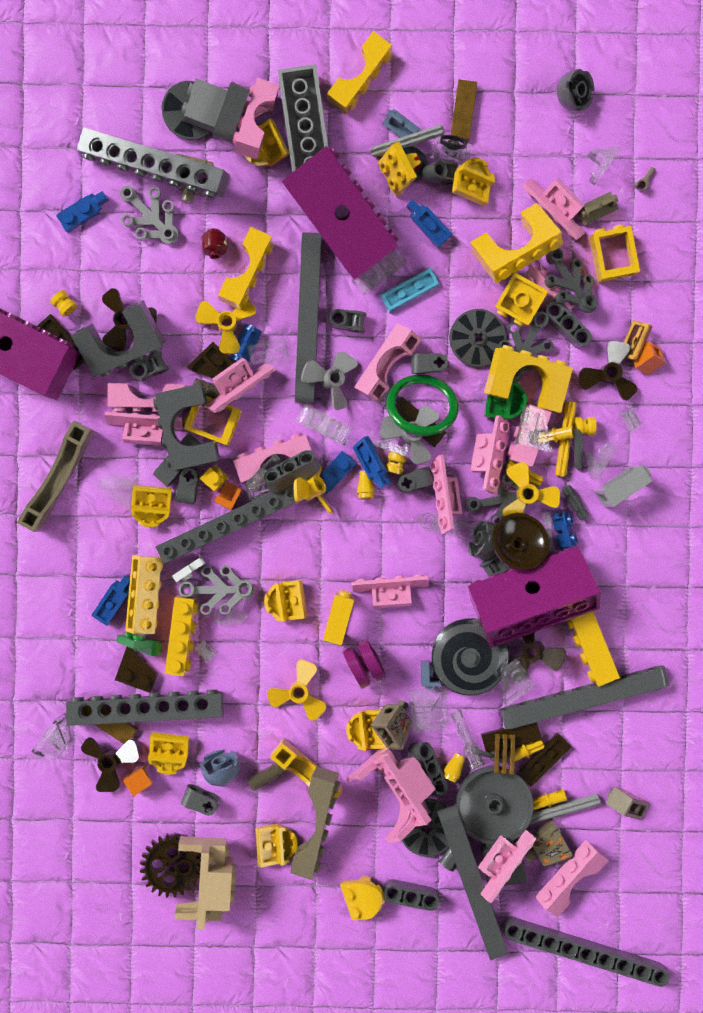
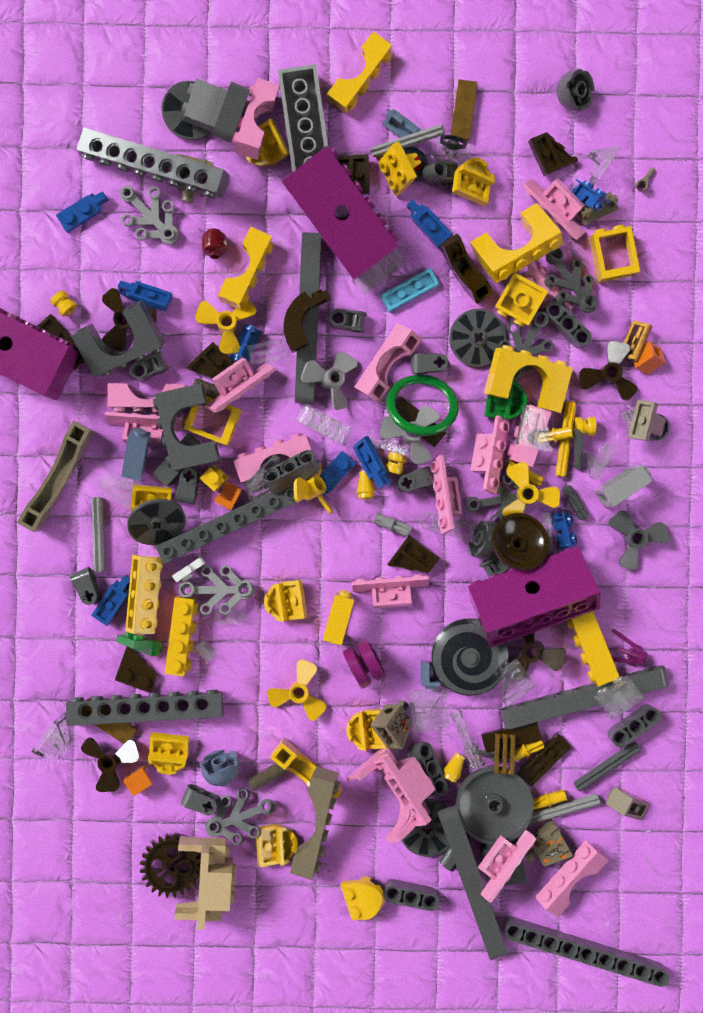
(85, 584): none -> dark grey piece
(98, 534): none -> light grey axle
(136, 454): none -> sand blue brick
(151, 295): none -> blue hinge
(156, 521): none -> dark grey piece
(236, 818): none -> dark grey plant
(295, 315): none -> dark brown arch
(360, 168): none -> dark brown wing
(392, 524): none -> light grey axle
(414, 556): none -> dark brown wing
(464, 270): none -> dark brown arch
(550, 154): none -> dark brown wing
(596, 198): none -> blue hinge
(607, 766): none -> dark grey axle
(618, 697): none -> clear brick
(622, 522): none -> dark grey piece
(635, 655): none -> magenta plant
(643, 725): none -> dark grey beam
(647, 422): none -> dark tan piece

